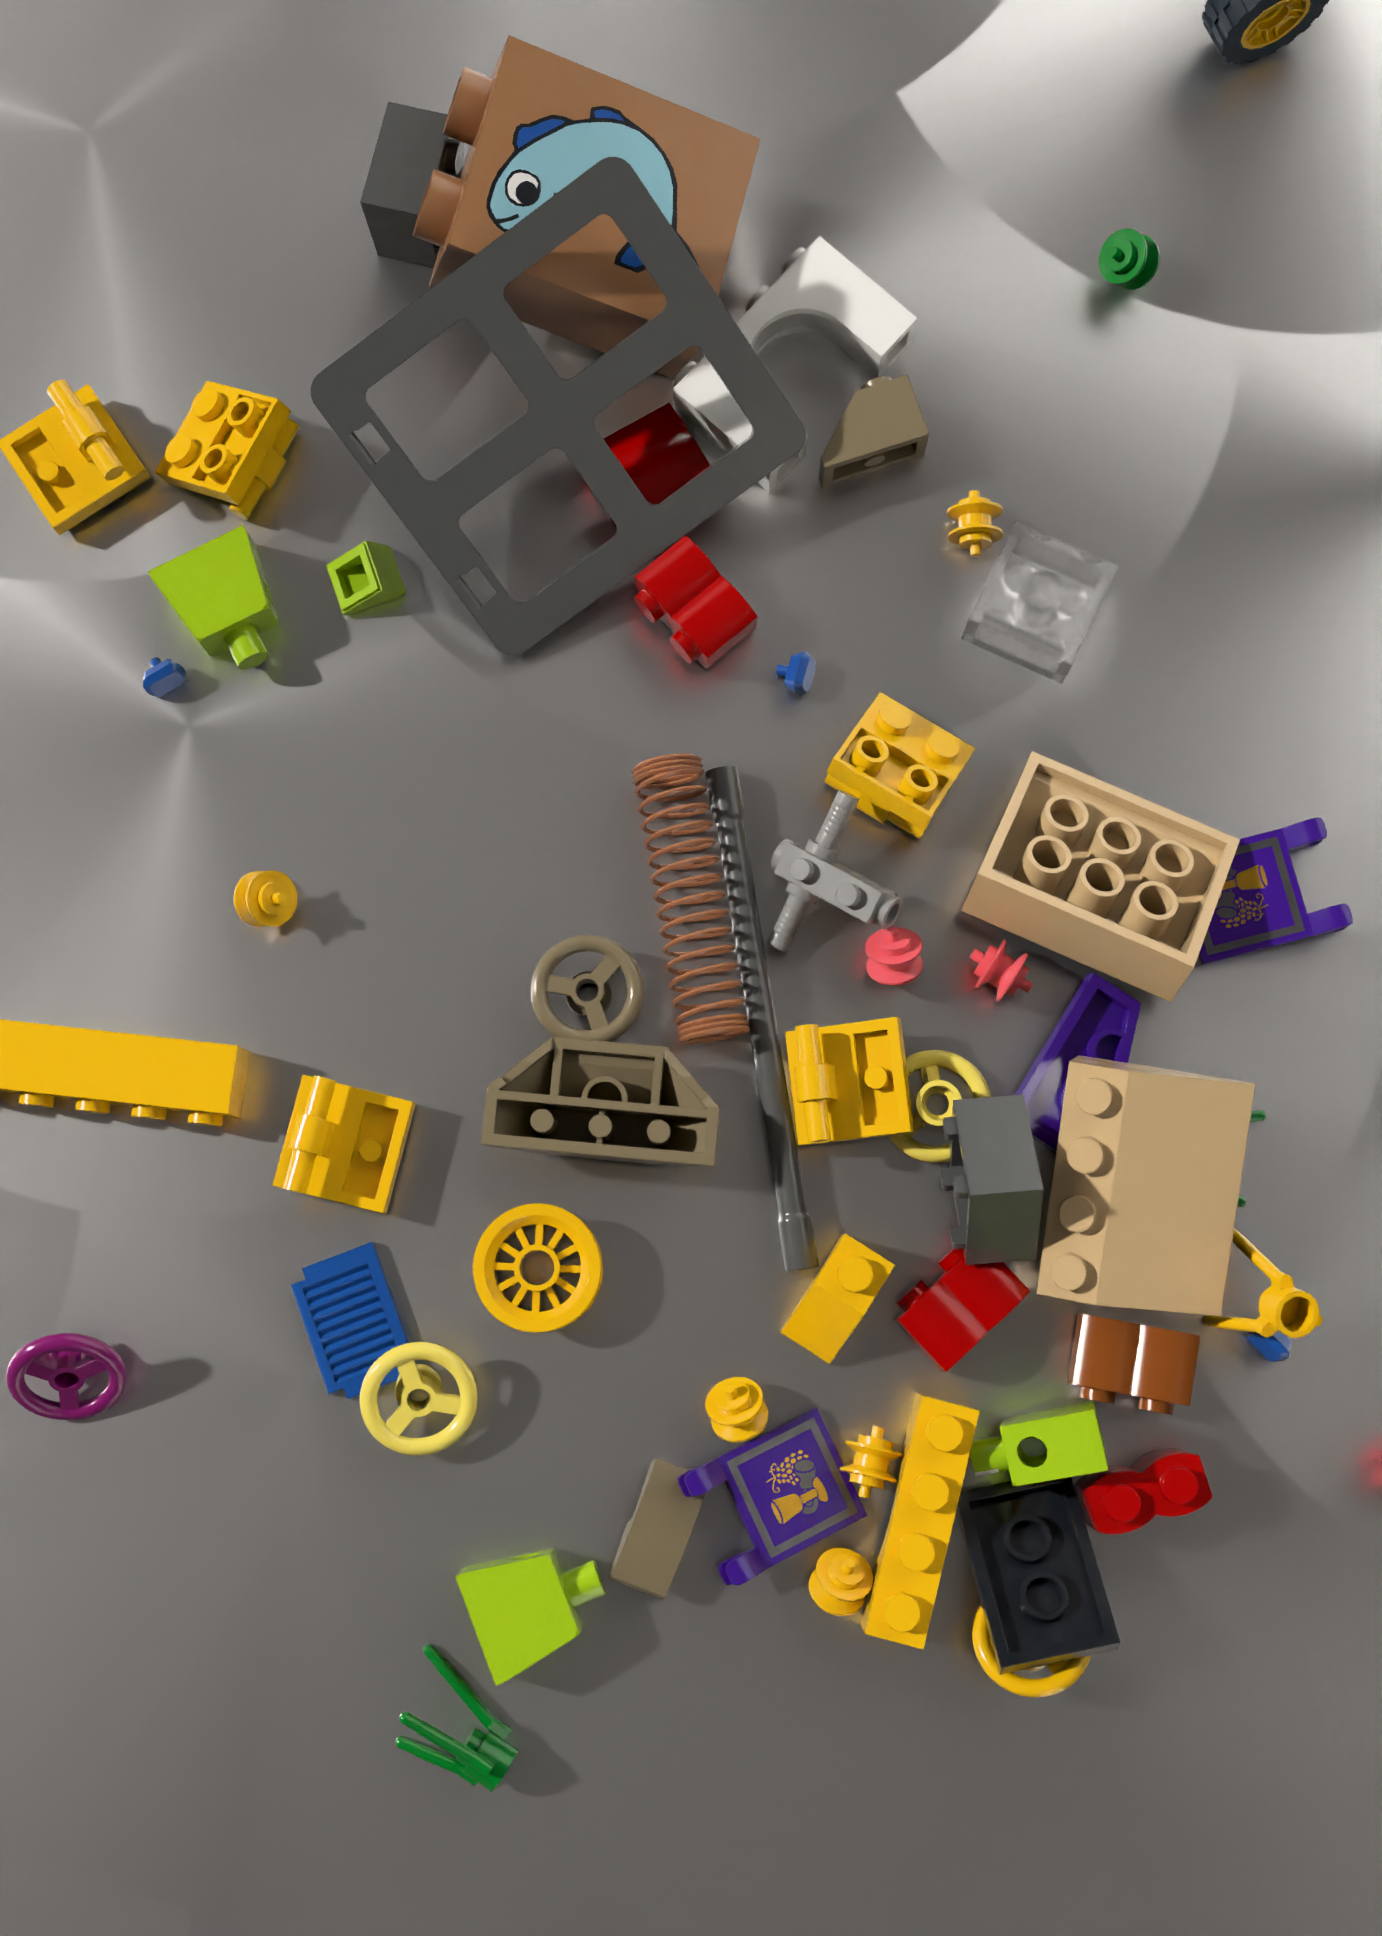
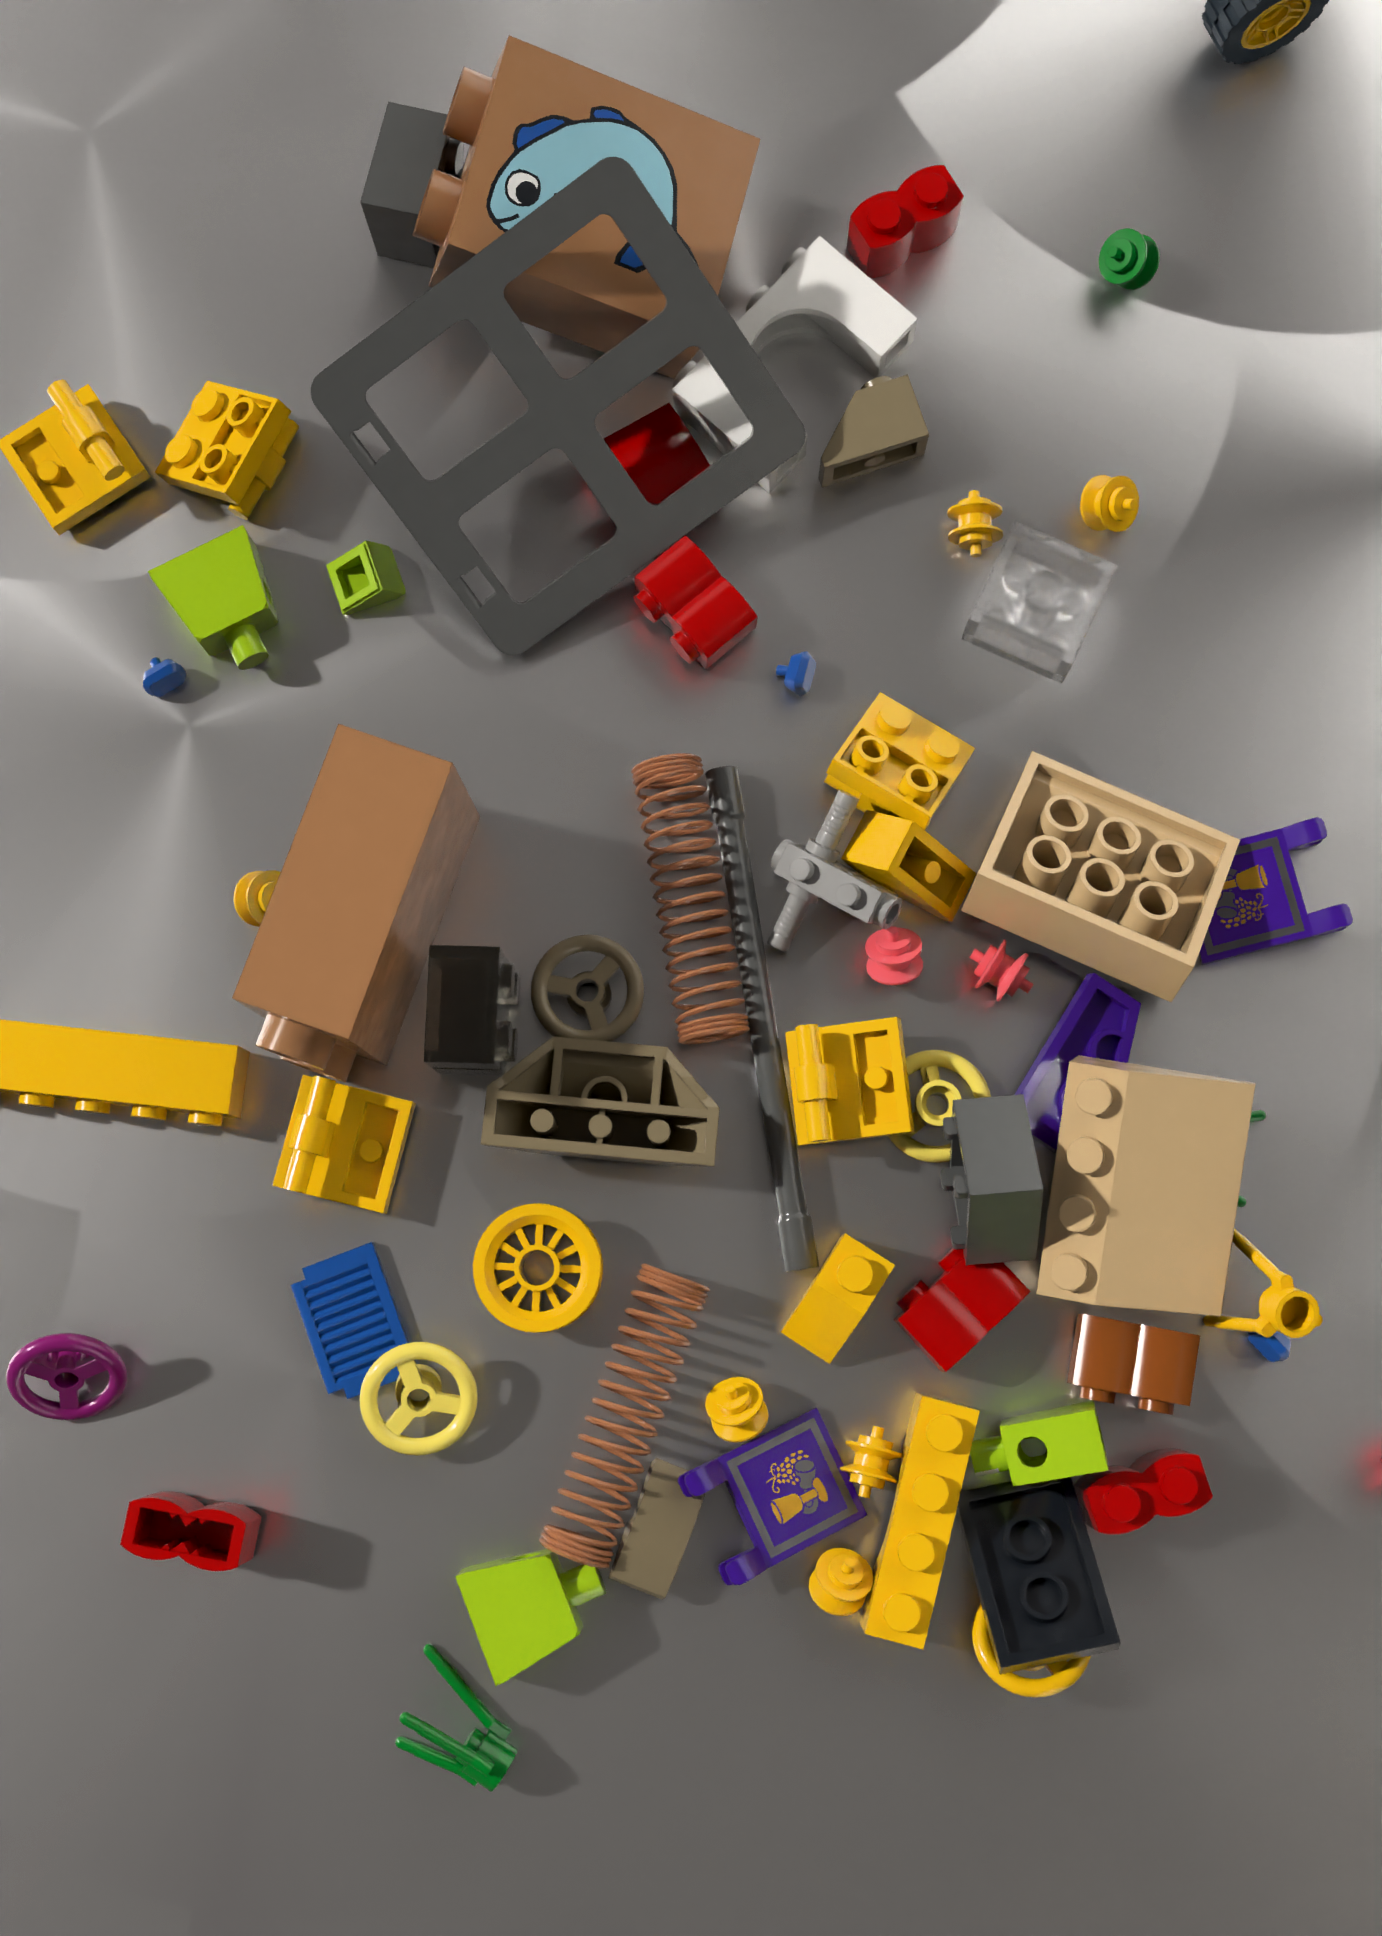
(179, 1525): none -> red brick
(357, 904): none -> medium nougat brick
(470, 1010): none -> clear smoke piece
(575, 1545): none -> nougat piece
(904, 221): none -> red brick
(909, 863): none -> yellow slope
(1109, 503): none -> yellow wheel

